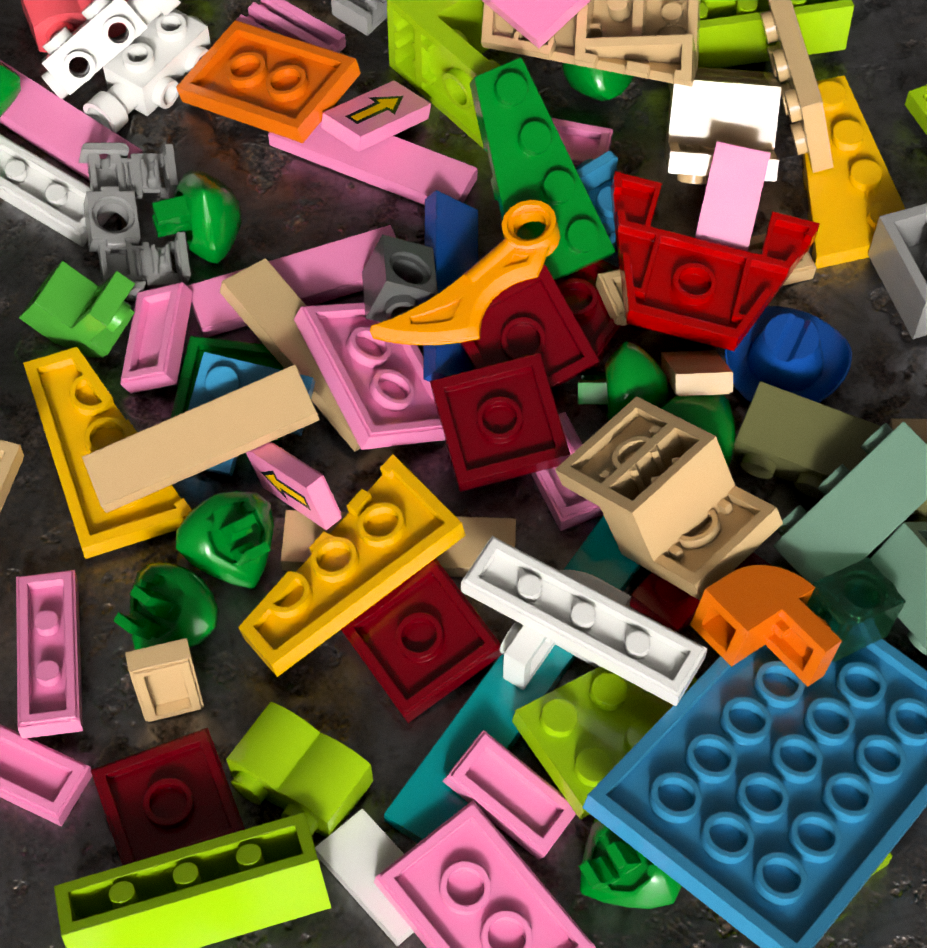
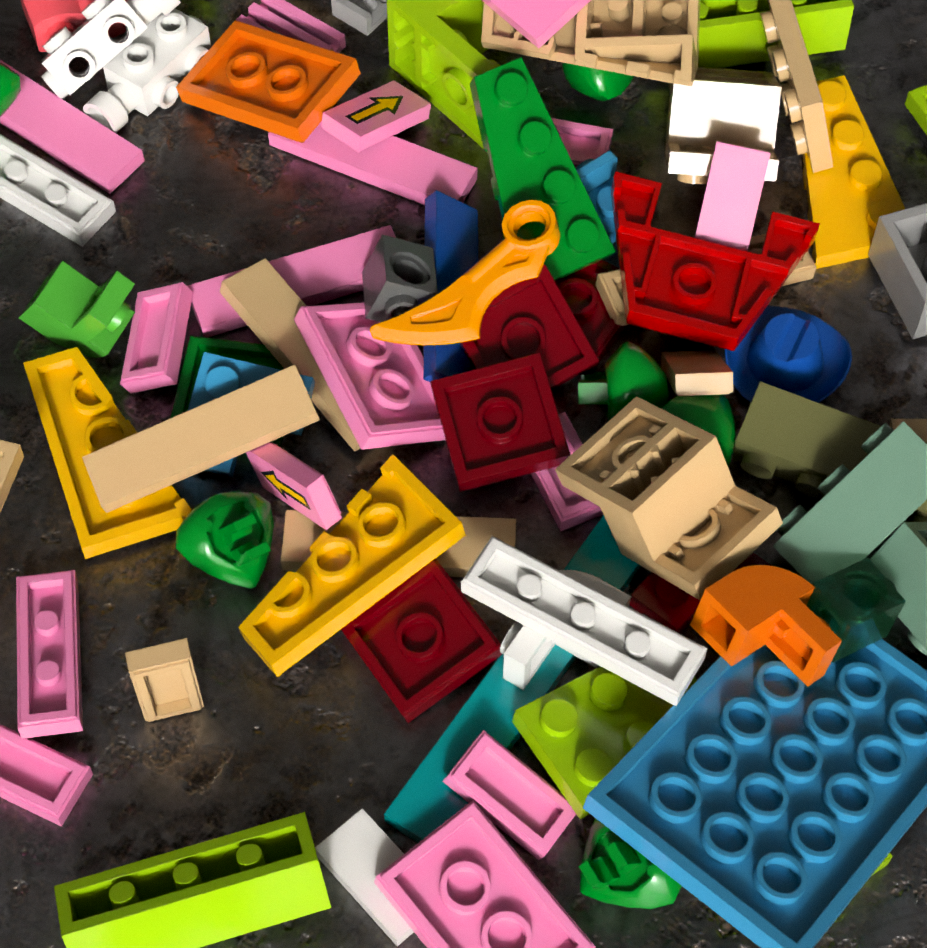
(114, 188): light grey piece -> none
(167, 798): dark red tile -> none
(169, 606): green piece -> none
(204, 211): green piece -> none
(299, 770): lime brick -> none

